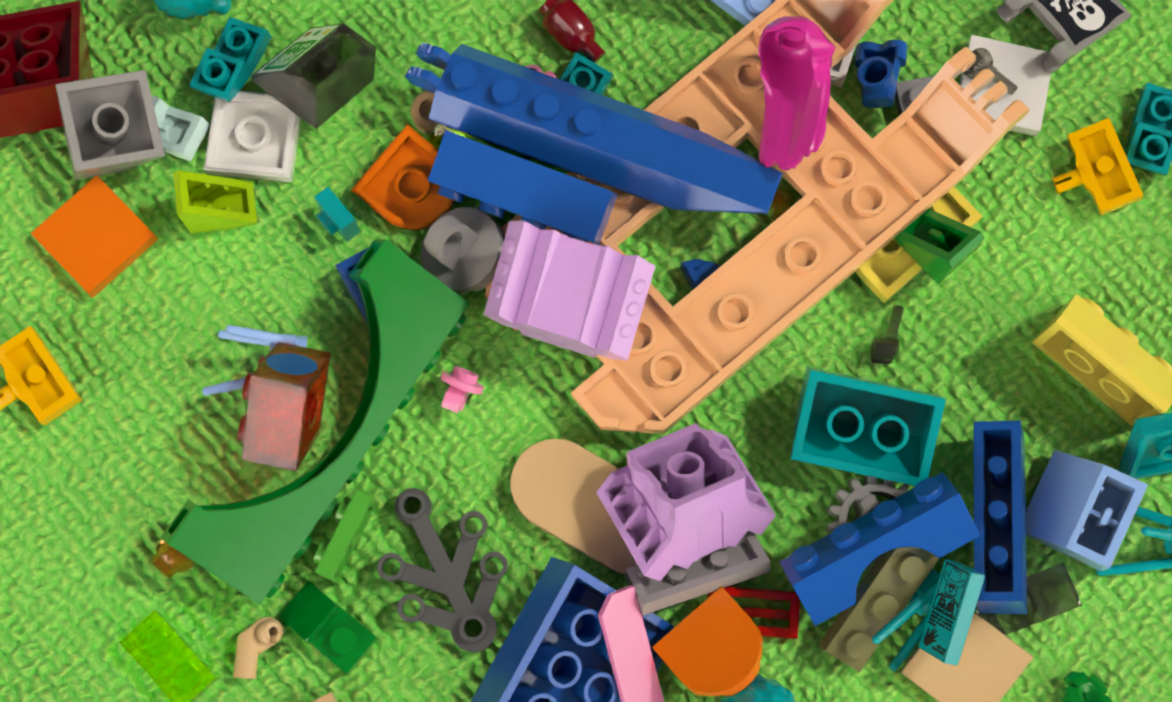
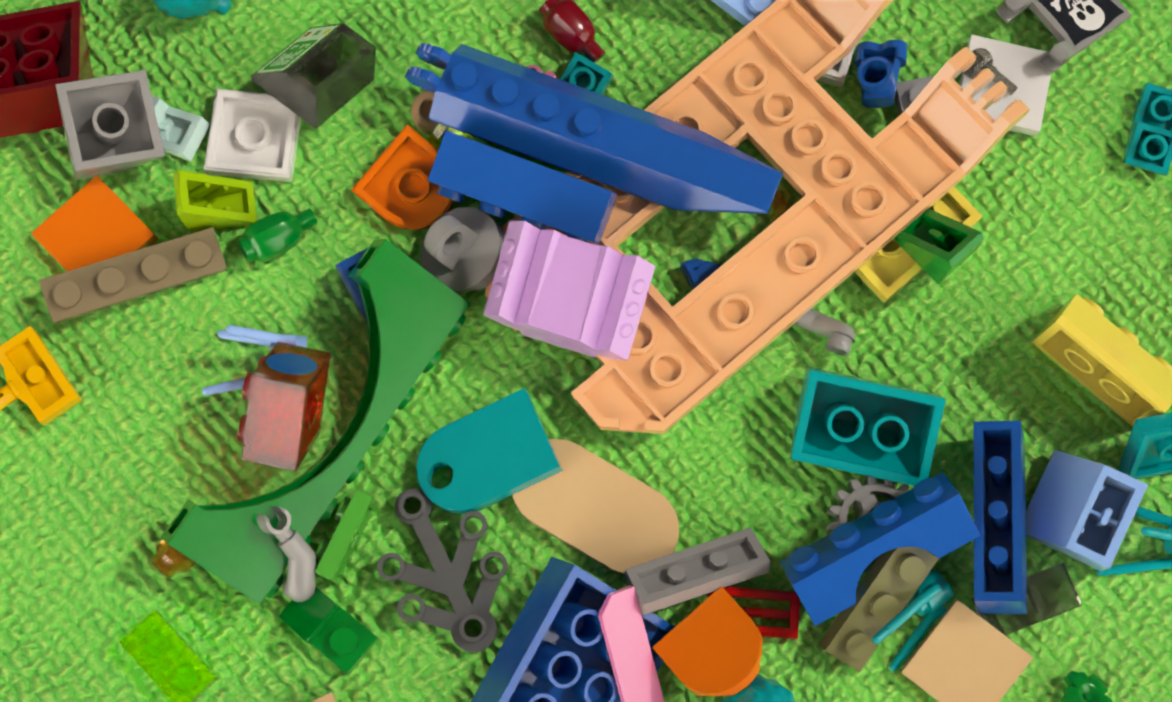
(132, 275): none -> dark tan plate
(233, 60): teal slope -> none
(252, 643): tan arm -> none
(274, 235): none -> green plant
(301, 557): none -> light grey arm
(335, 216): teal plate -> none
(461, 384): bright pink plate -> none
(490, 455): none -> teal tile
(683, 500): lavender slope -> none
(796, 90): dark pink hair -> none
(839, 333): none -> light grey arm
(885, 349): clear smoke hand -> none
(951, 612): teal tile -> none
(1100, 168): yellow plate -> none

